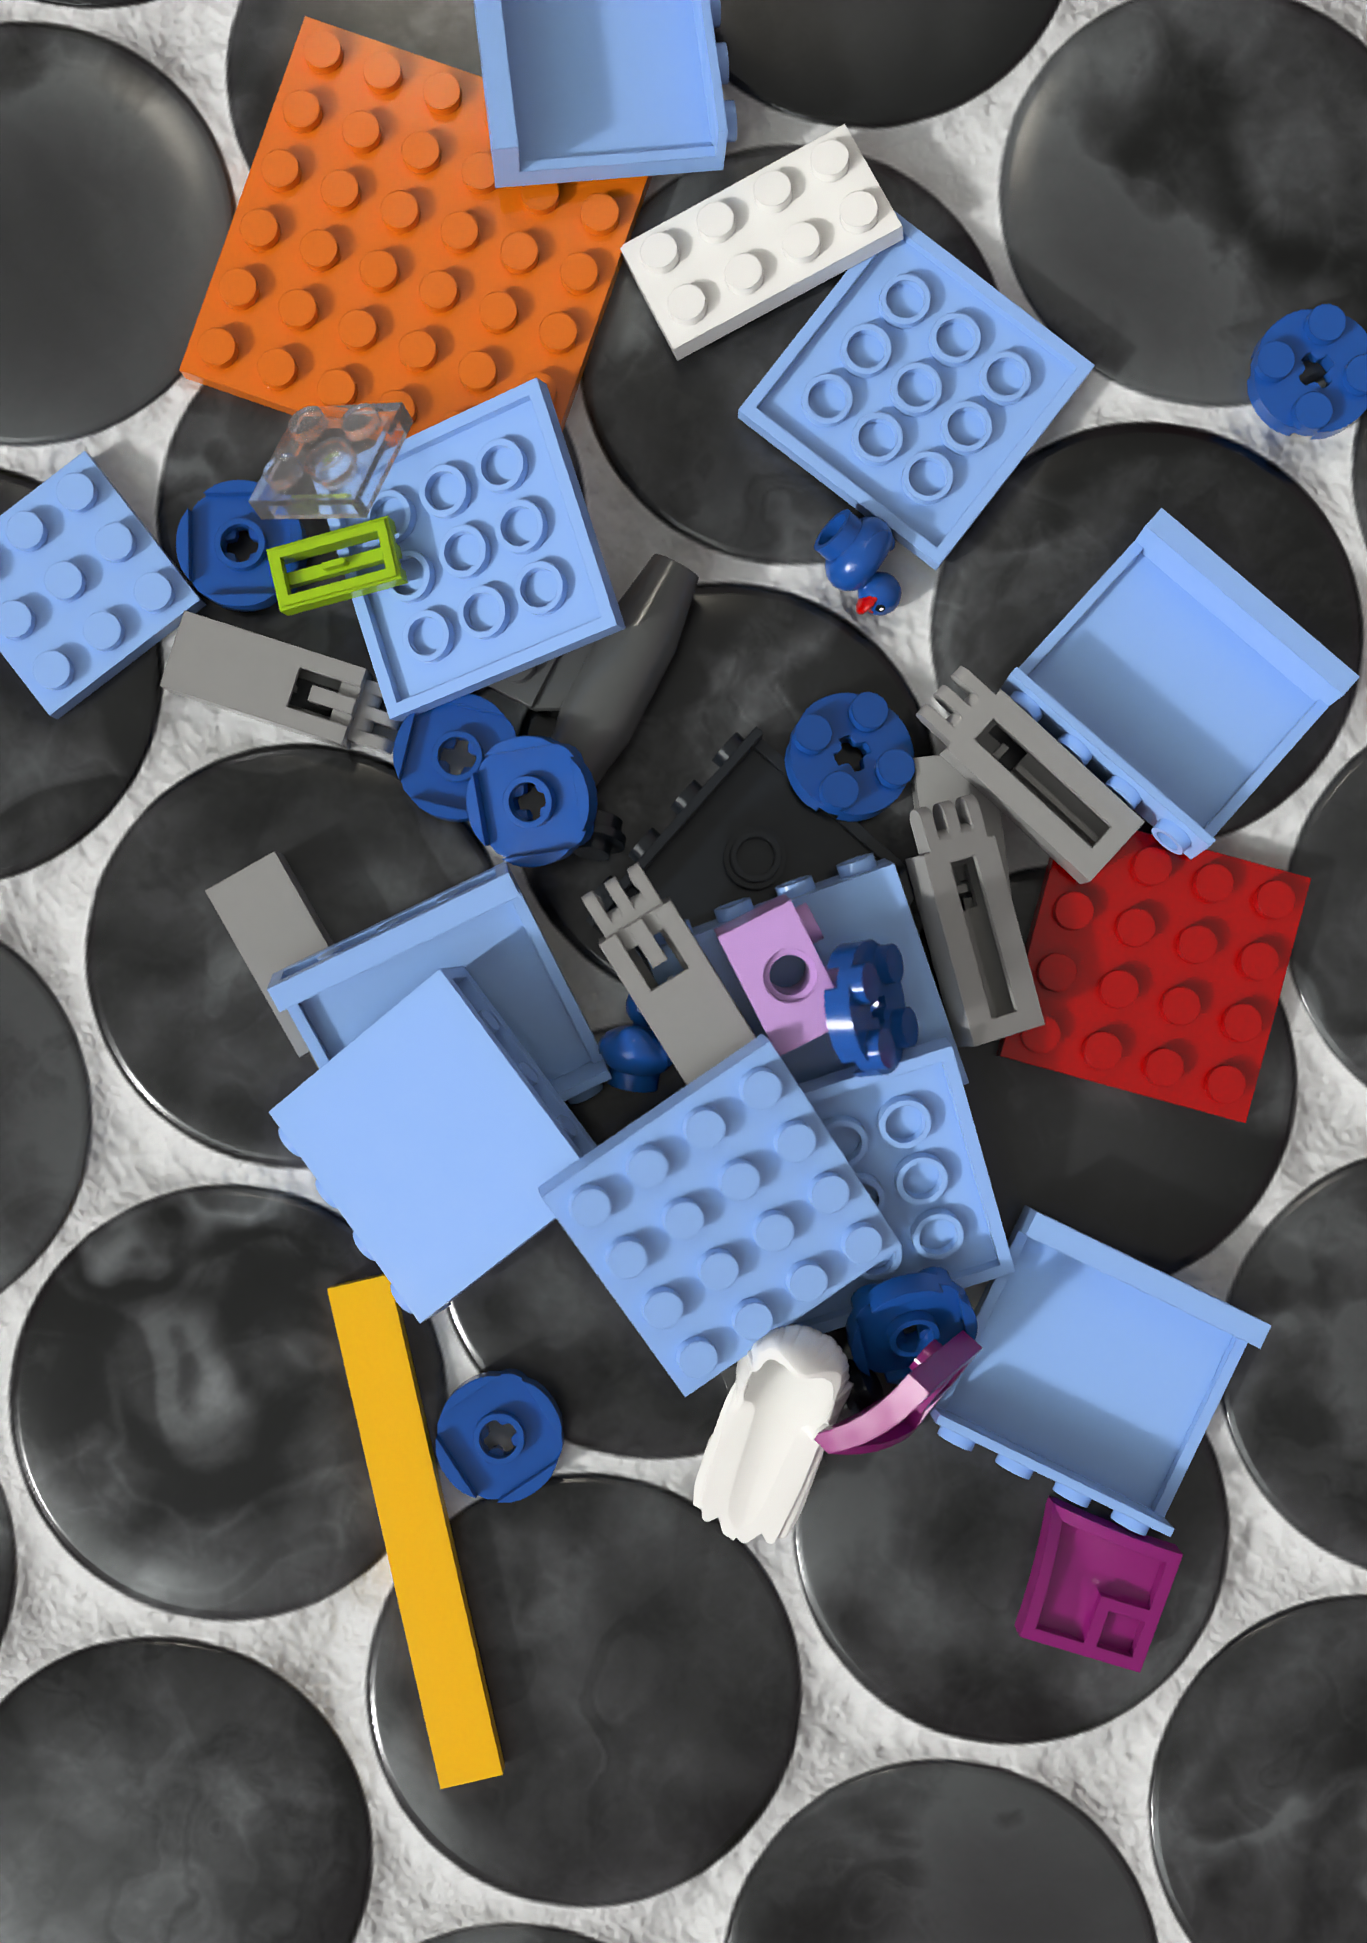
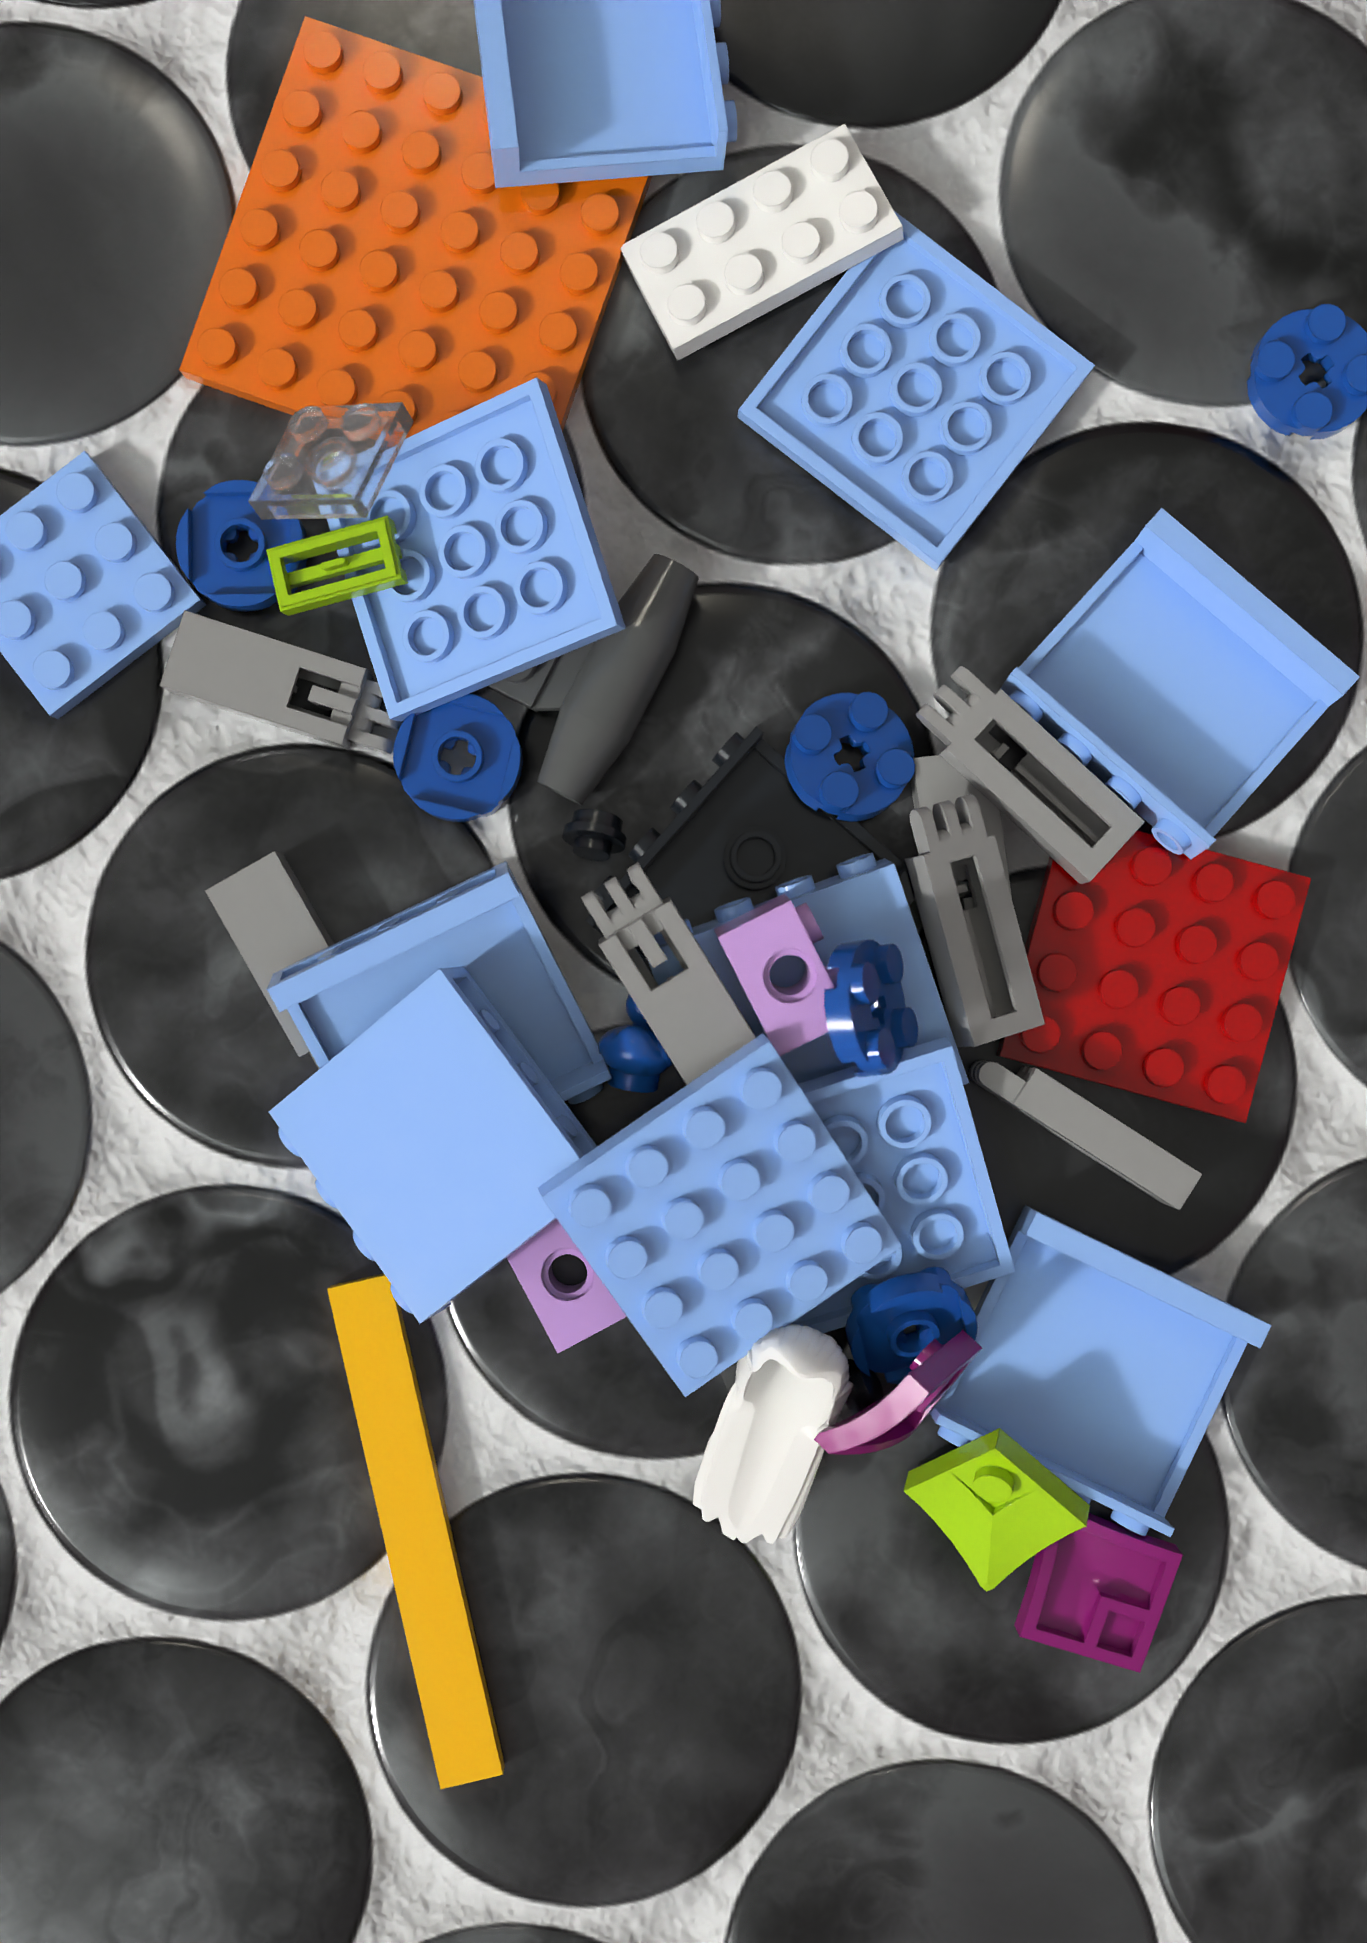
(492, 1472): blue plate -> none
(564, 1310): none -> lavender brick
(568, 793): blue plate -> none
(852, 556): blue animal -> none
(996, 1504): none -> lime plate
(1089, 1130): none -> light grey hinge

